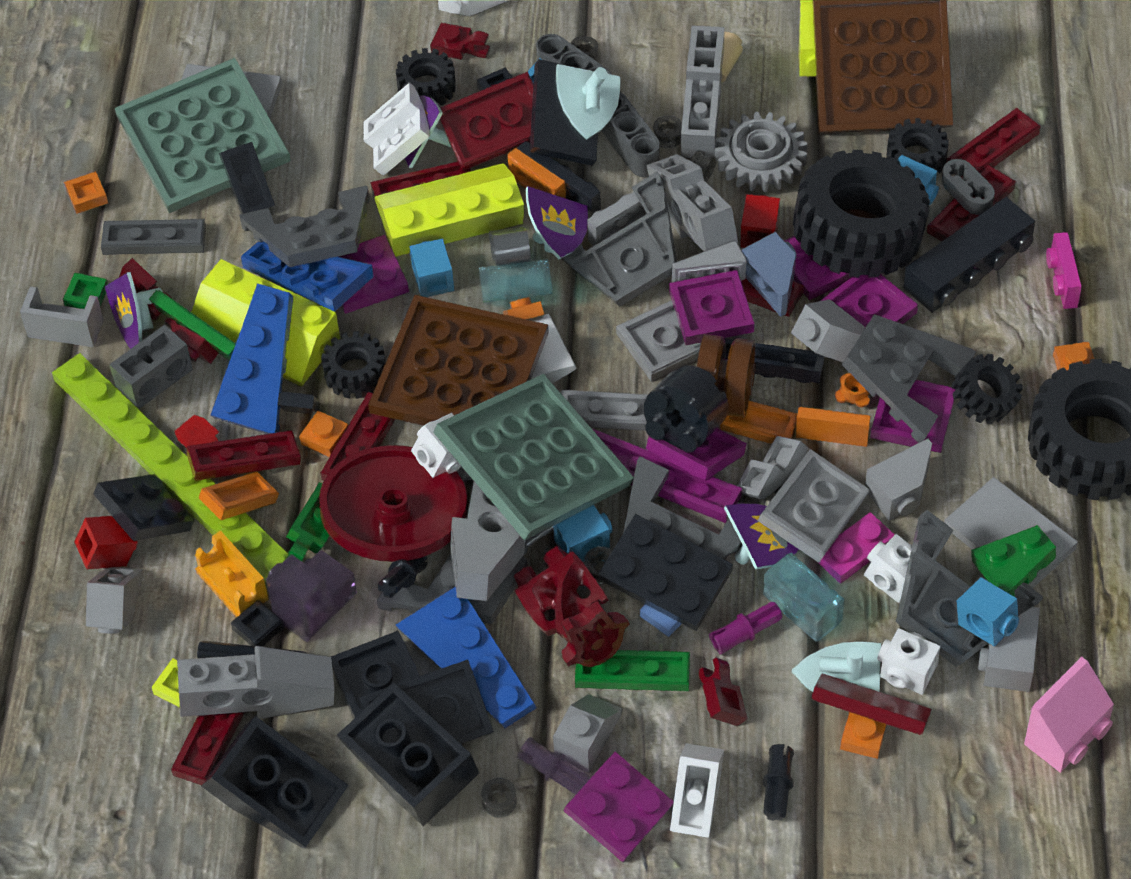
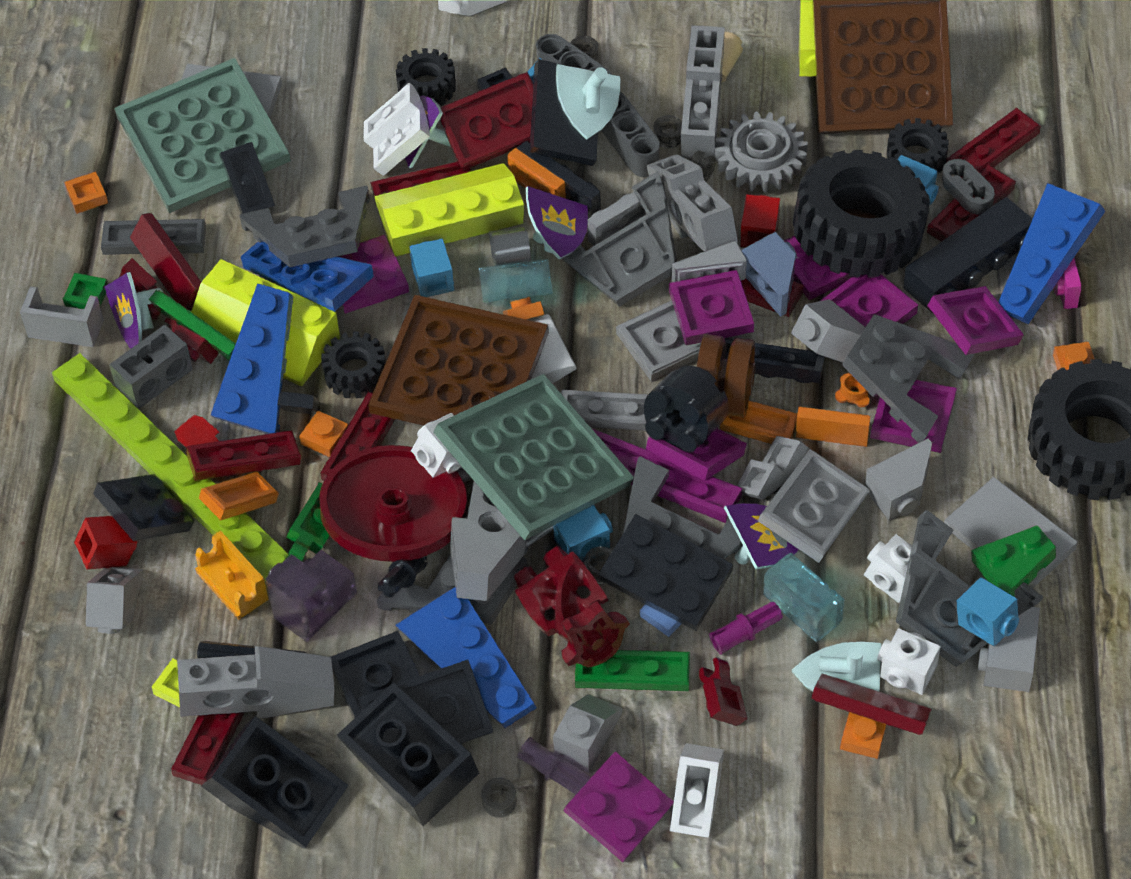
(166, 260): none -> dark red tile
(257, 624): black tile -> none
(458, 40): dark red plate -> none
(778, 782): black axle -> none
(853, 546): dark pink plate -> none
(975, 320): none -> magenta plate
(976, 399): black tyre -> none
(1051, 243): none -> blue wing
(1069, 717): bright pink slope -> none

